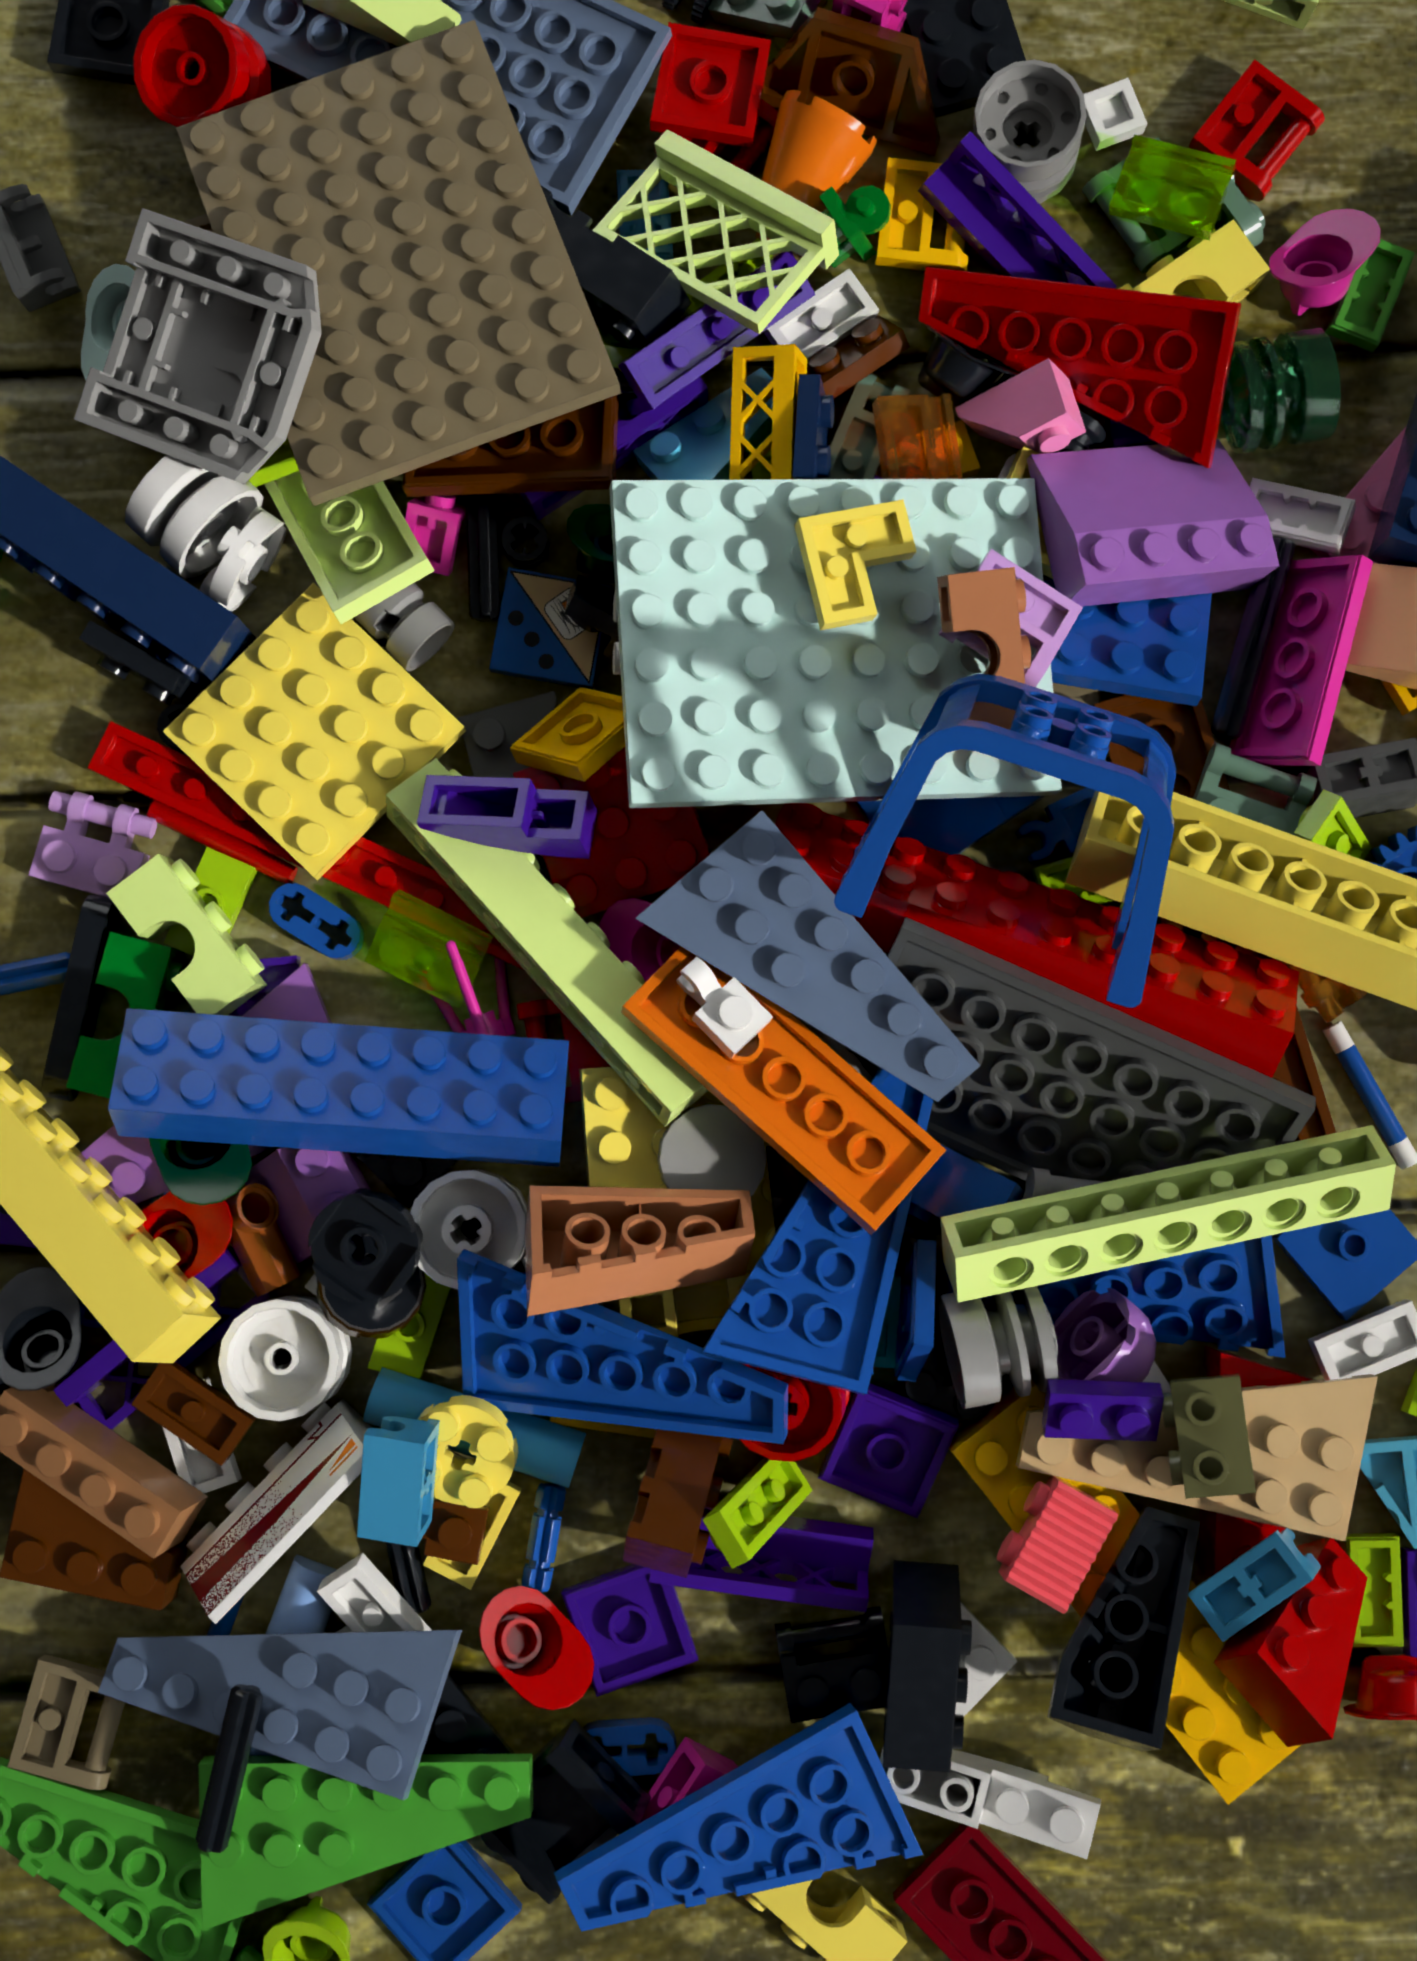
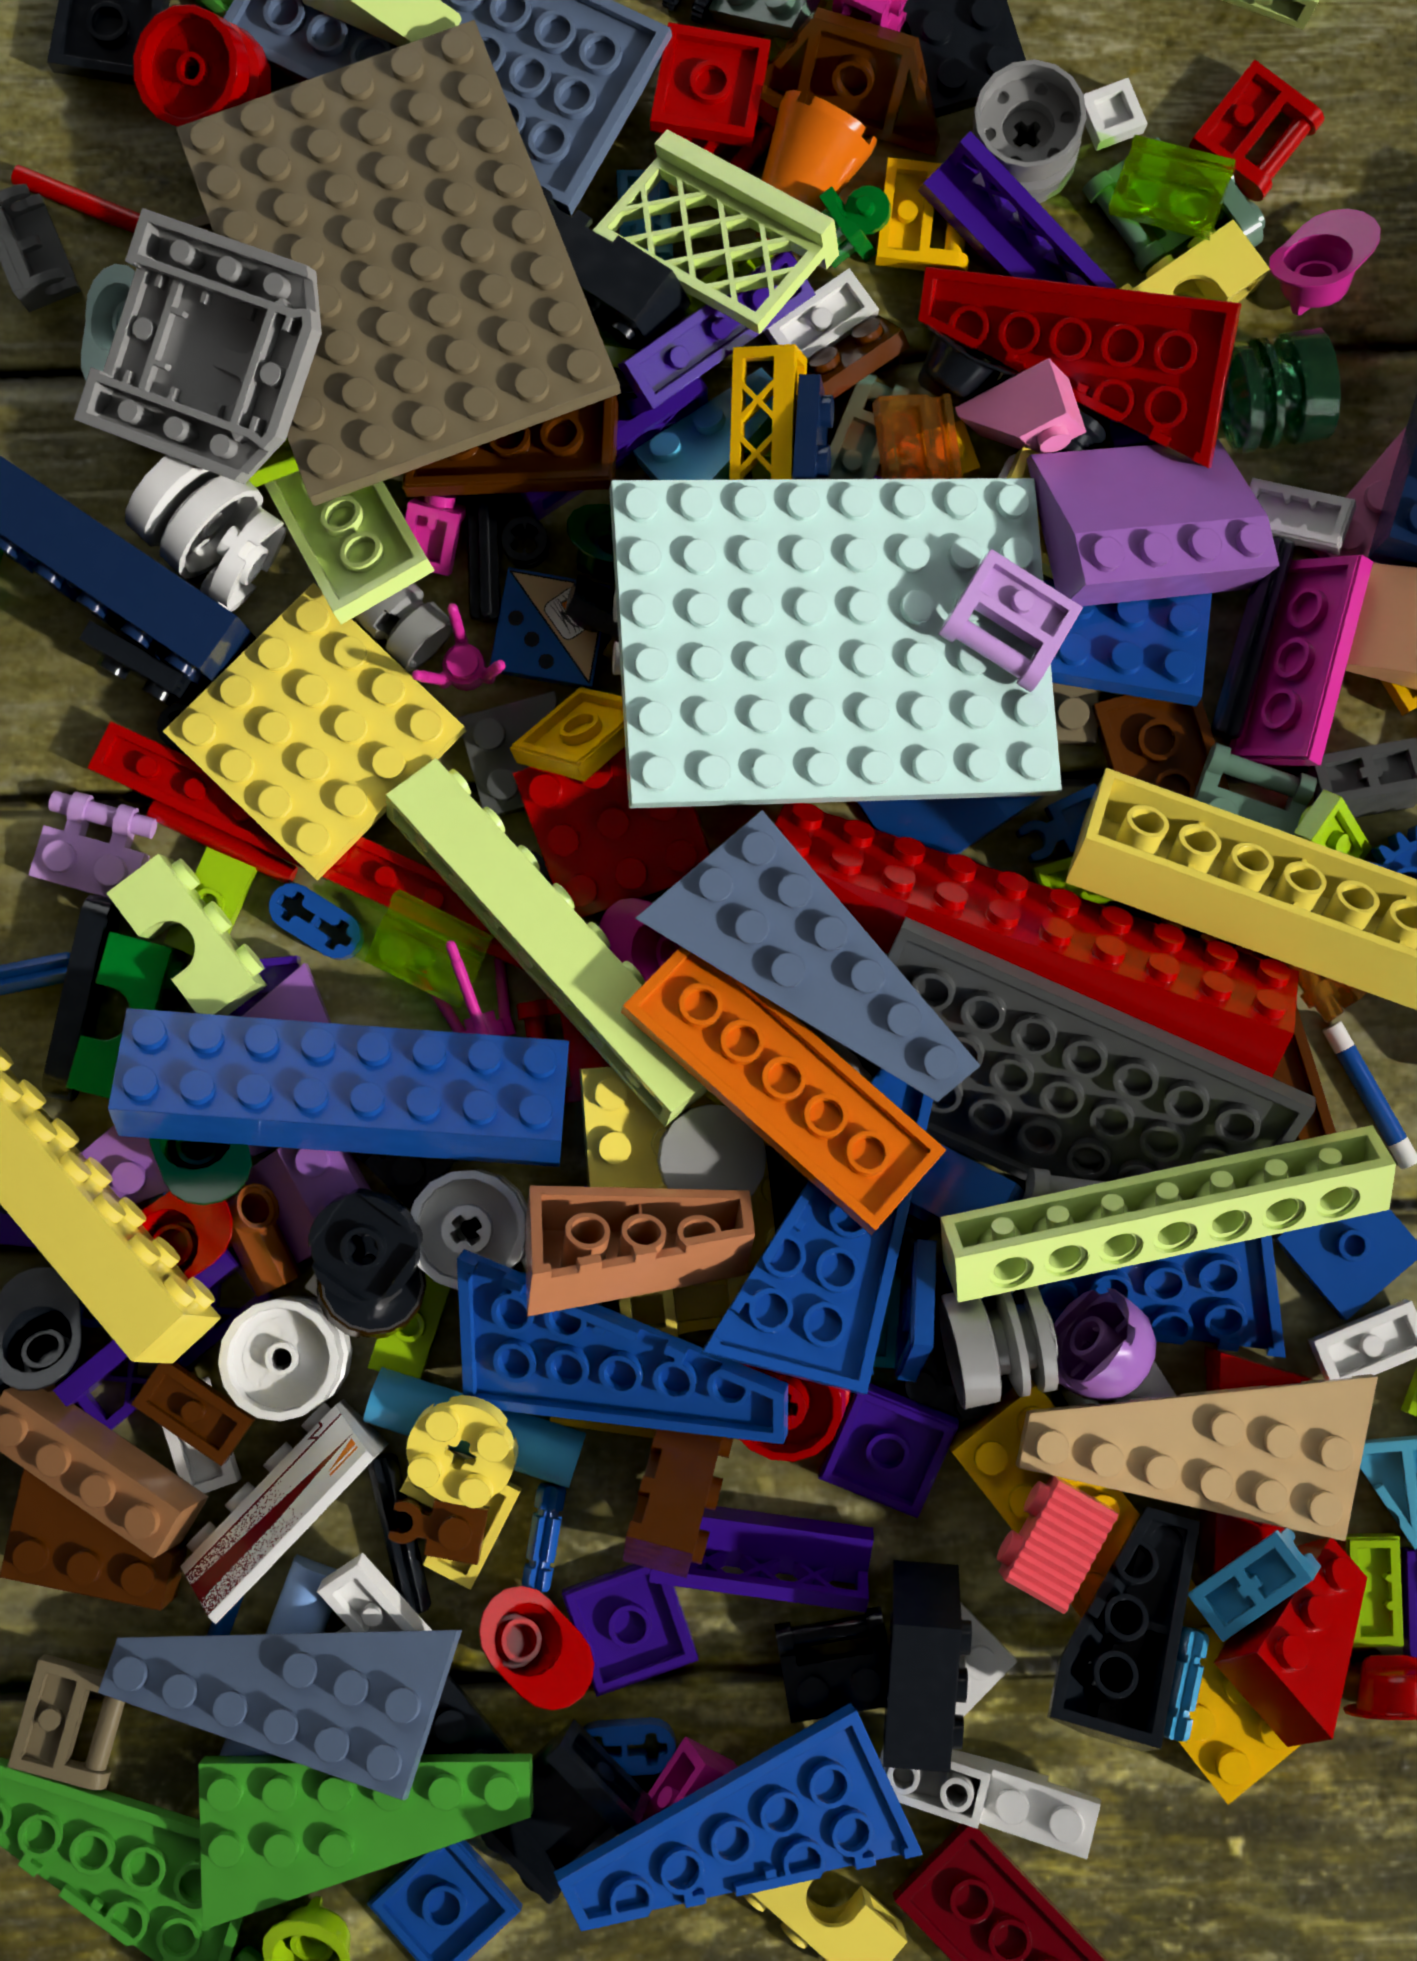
(76, 198): none -> red bar
(229, 1768): black axle -> none
(398, 1480): dark azure hinge -> none
(462, 663): none -> dark pink plant
(509, 814): dark purple slope -> none
(726, 1014): white plate -> none
(756, 1509): lime plate -> none
(839, 549): light yellow plate -> none
(990, 608): nougat arch -> none
(1060, 741): blue windscreen -> none
(1102, 1410): dark purple plate -> none
(1186, 1683): none -> dark azure axle
(1210, 1436): olive brick -> none
(1371, 297): bright green plate -> none

